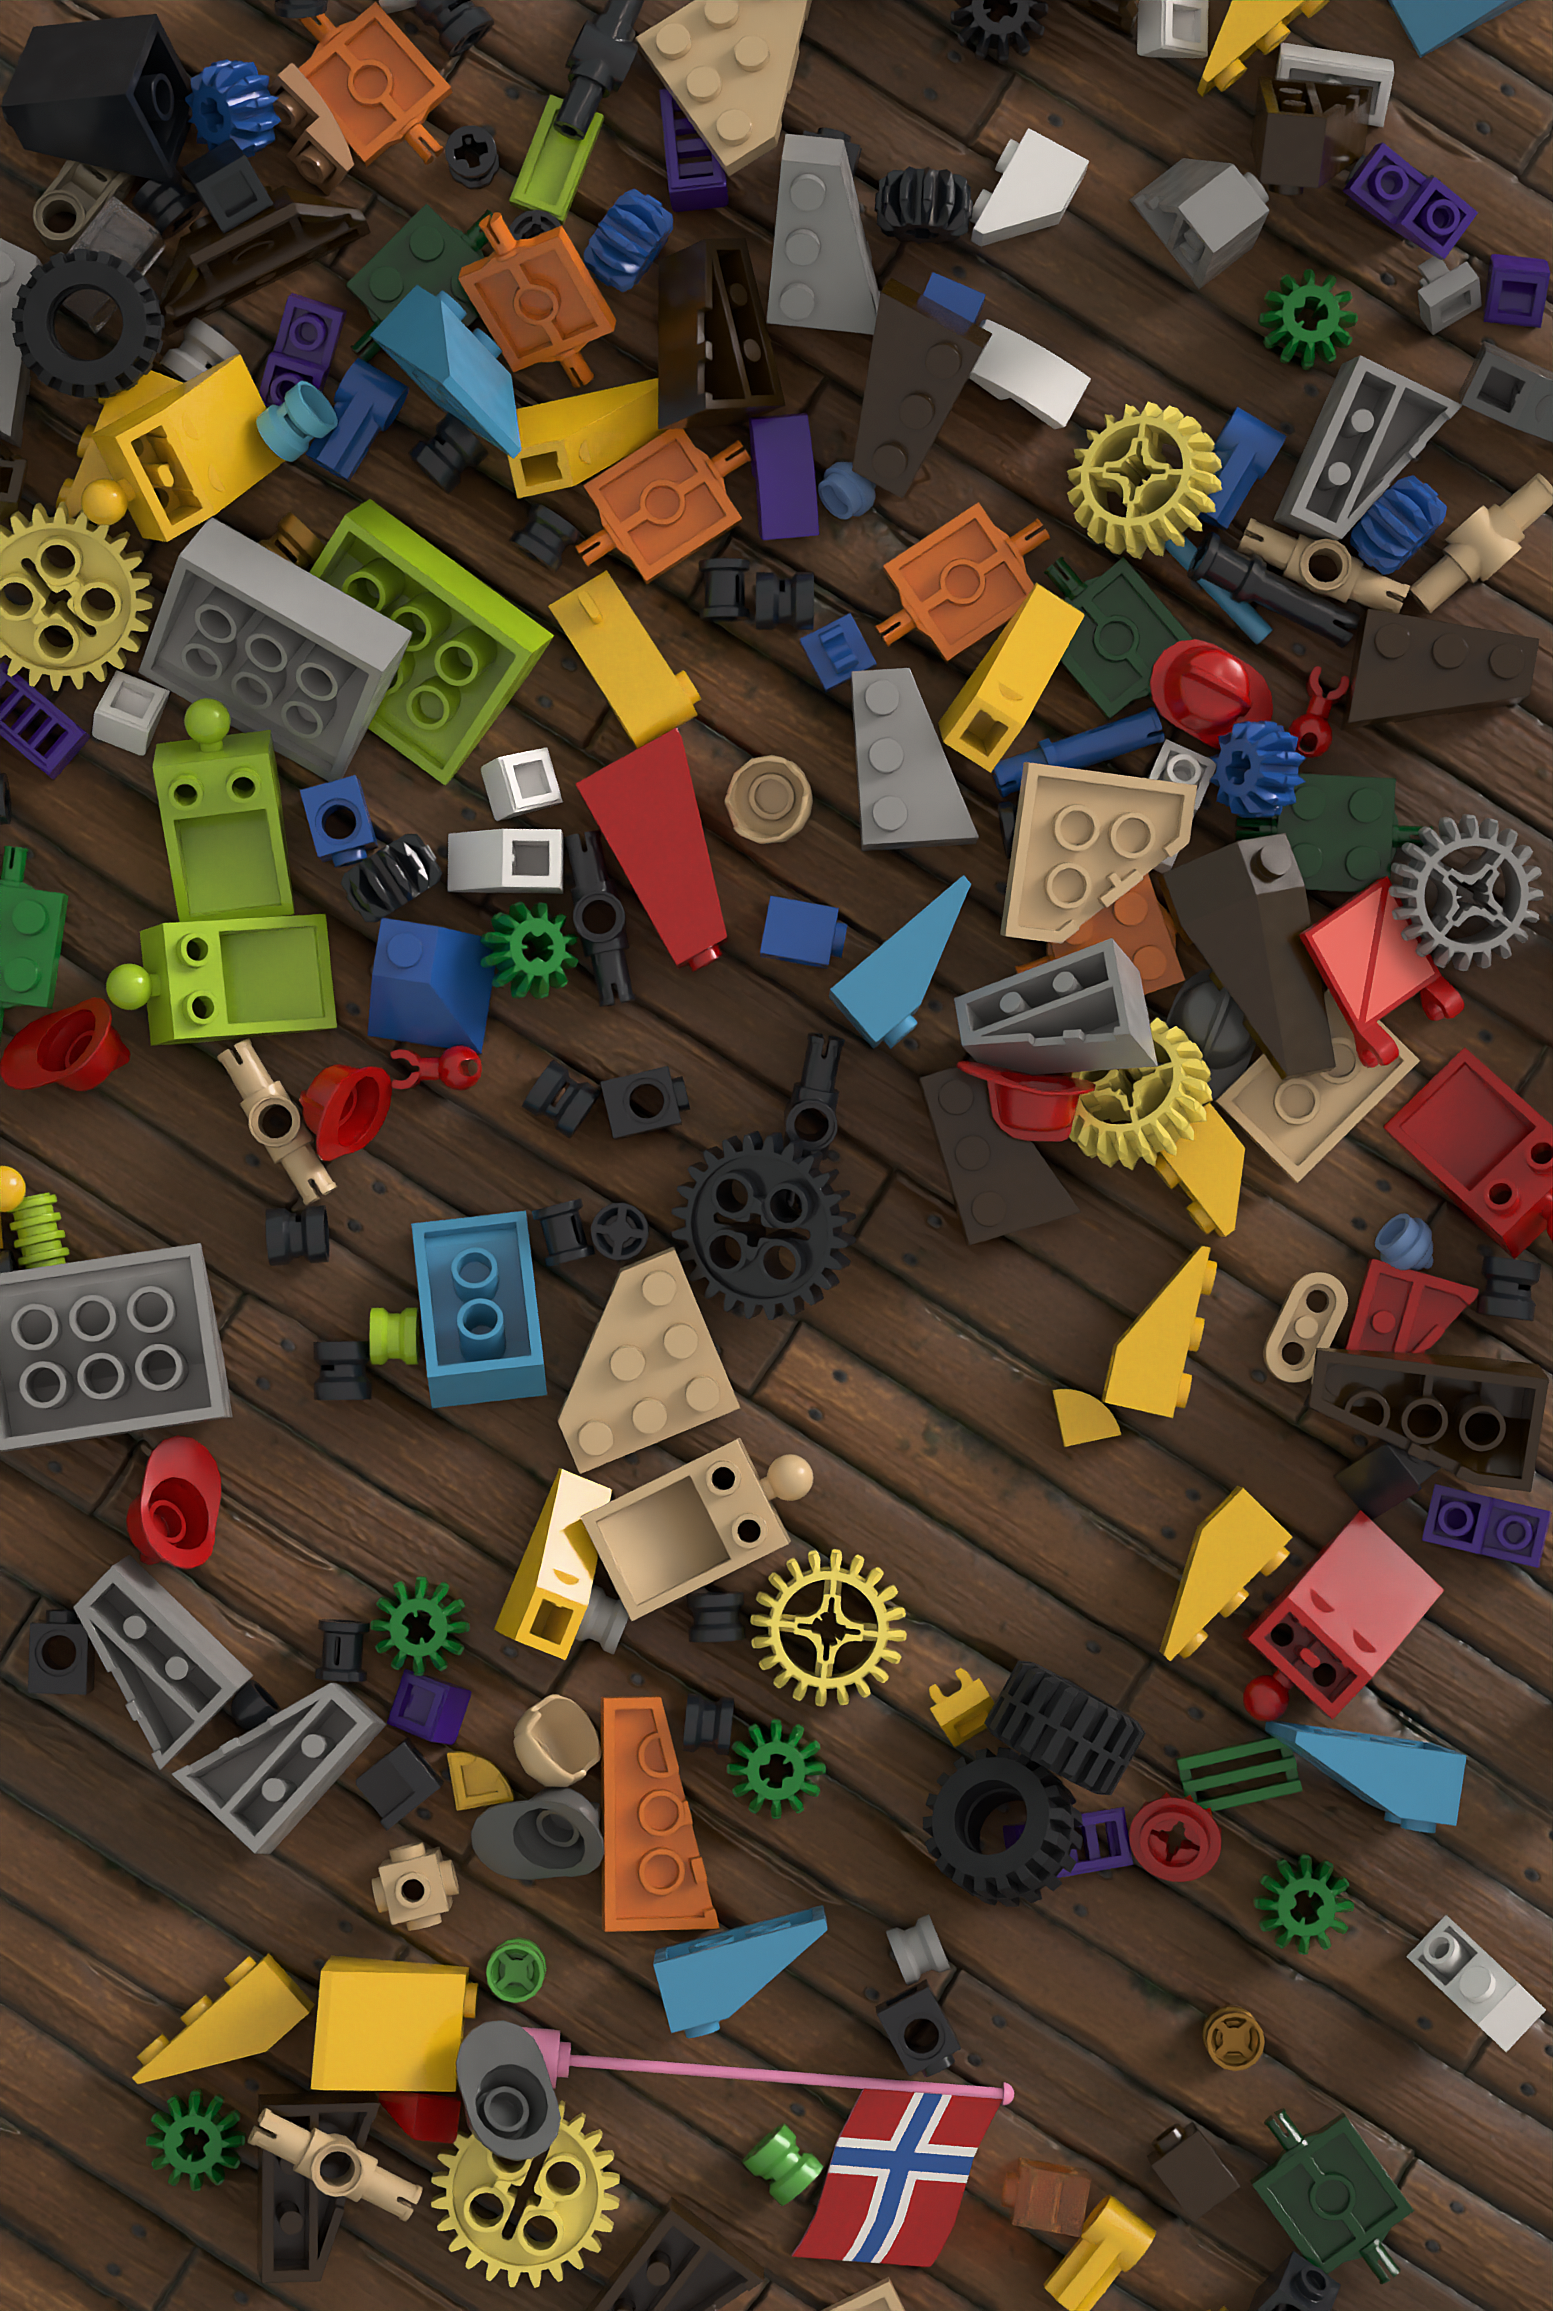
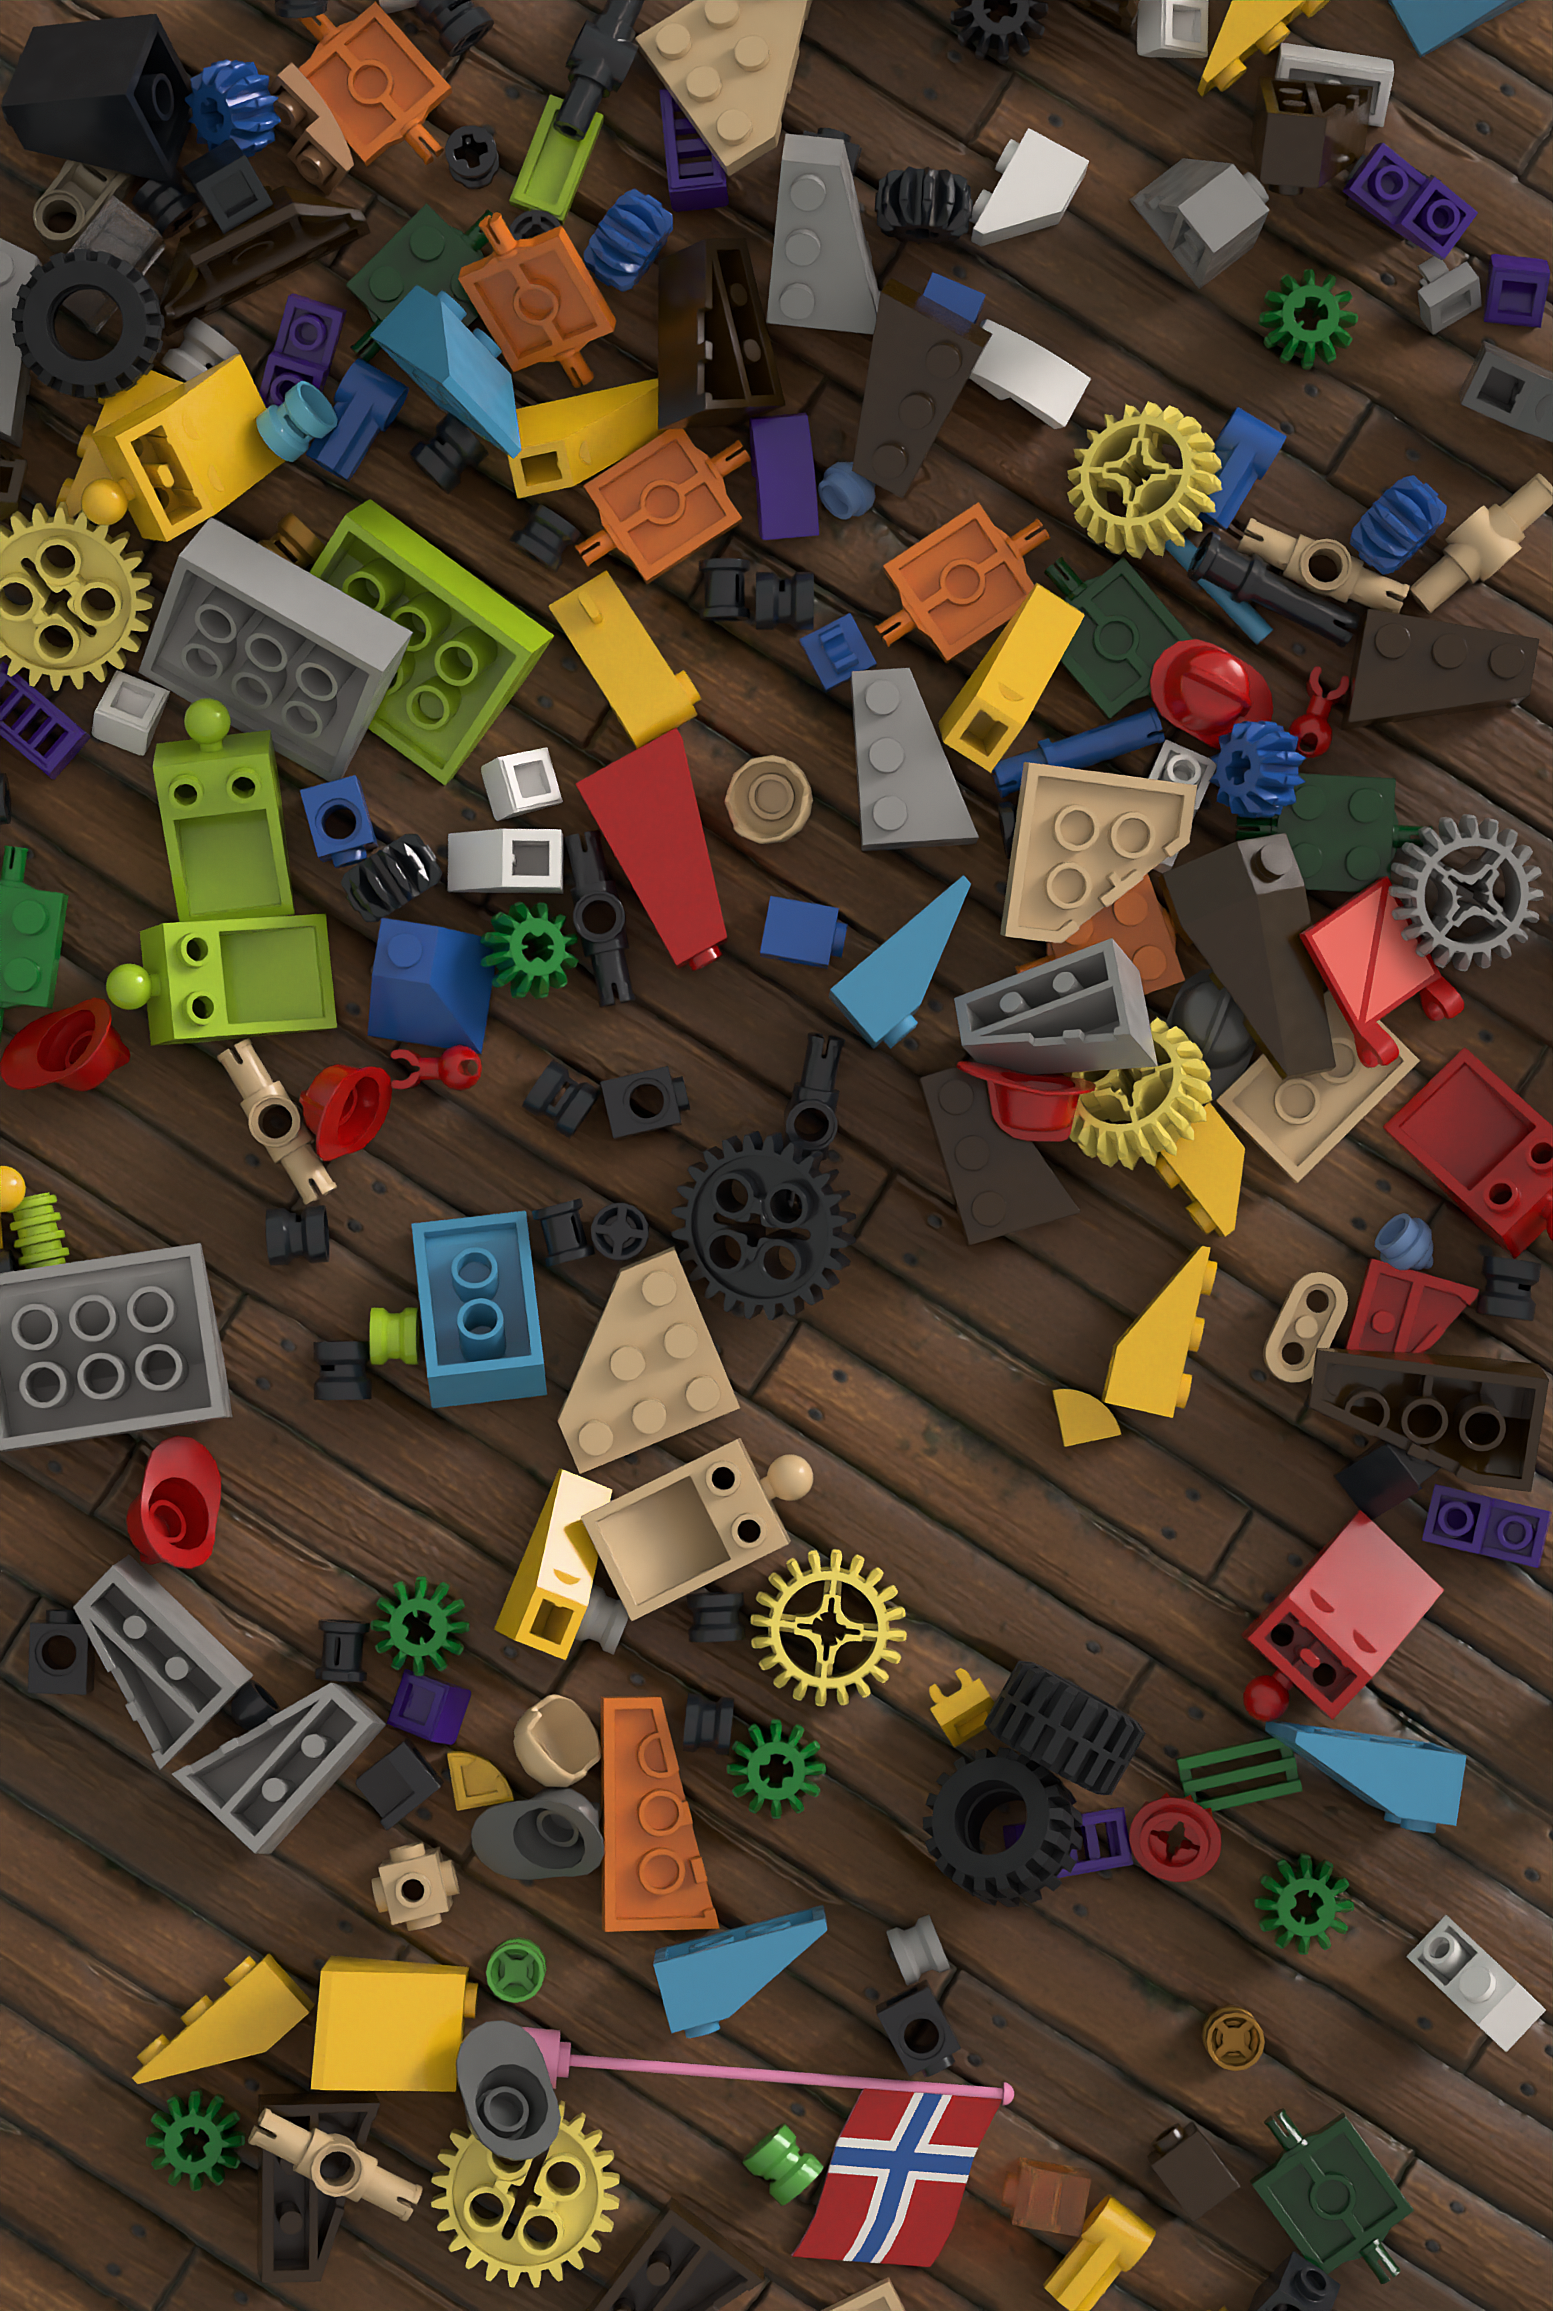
(423, 2115): red slope -> none
(1224, 1556): yellow slope -> none
(1358, 446): light grey wedge -> none

